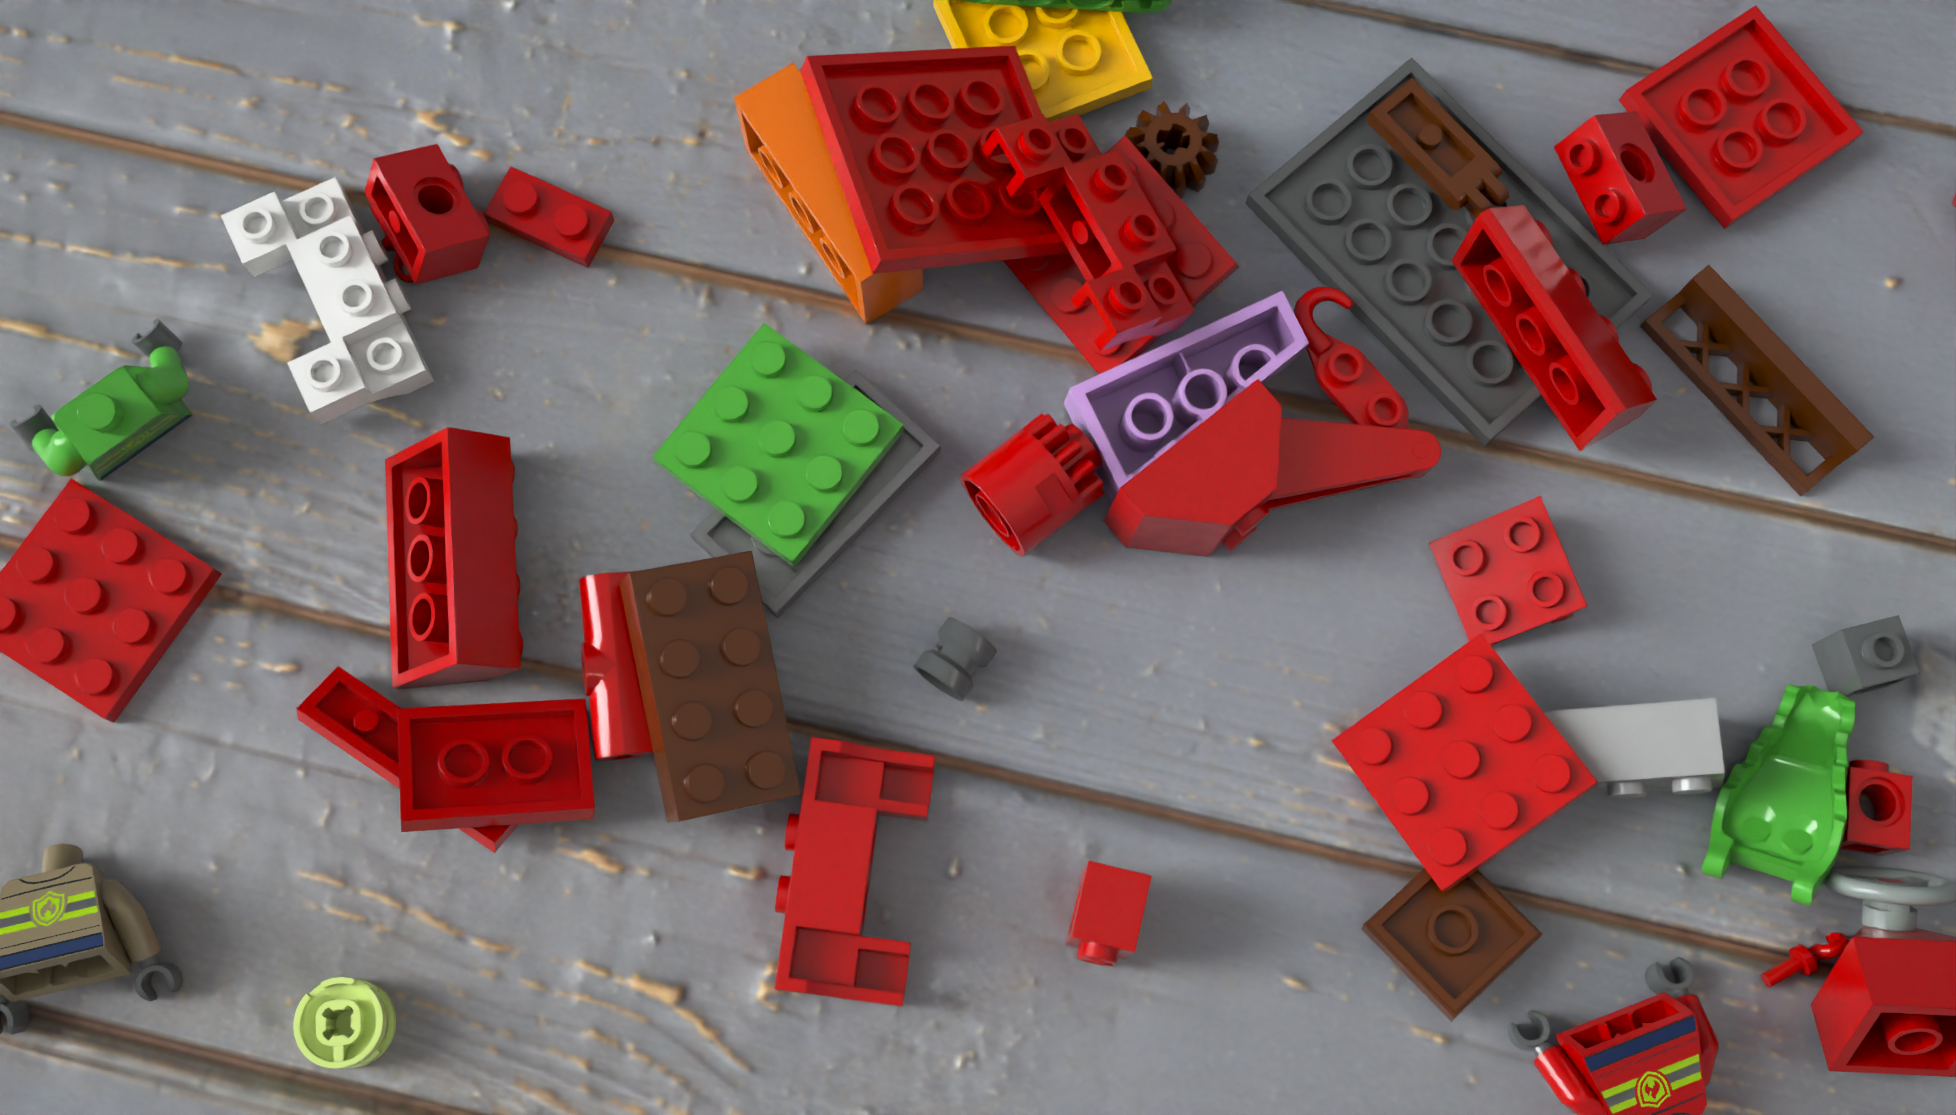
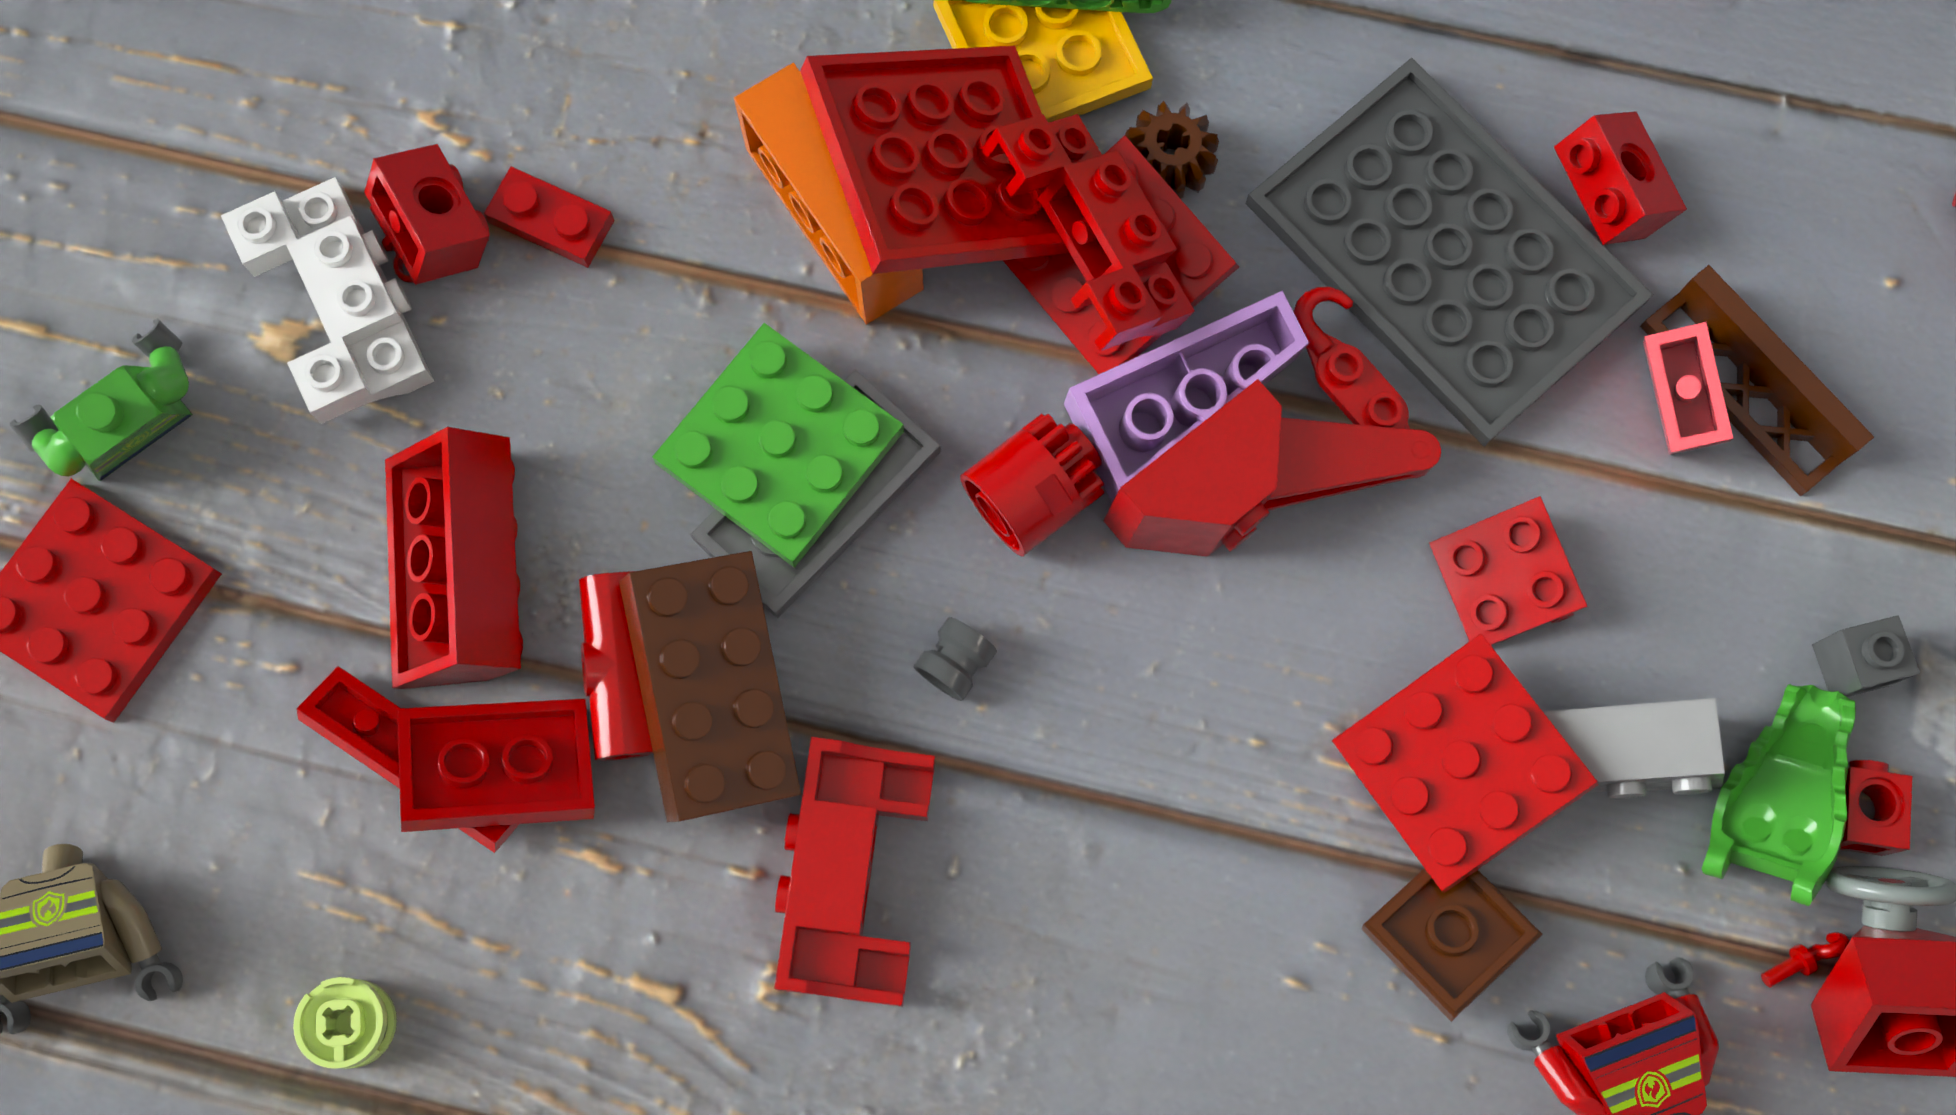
(1107, 913): red brick -> none
(1438, 149): reddish brown hinge -> none
(1552, 325): red slope -> none
(1687, 388): none -> coral brick
(1740, 116): red plate -> none

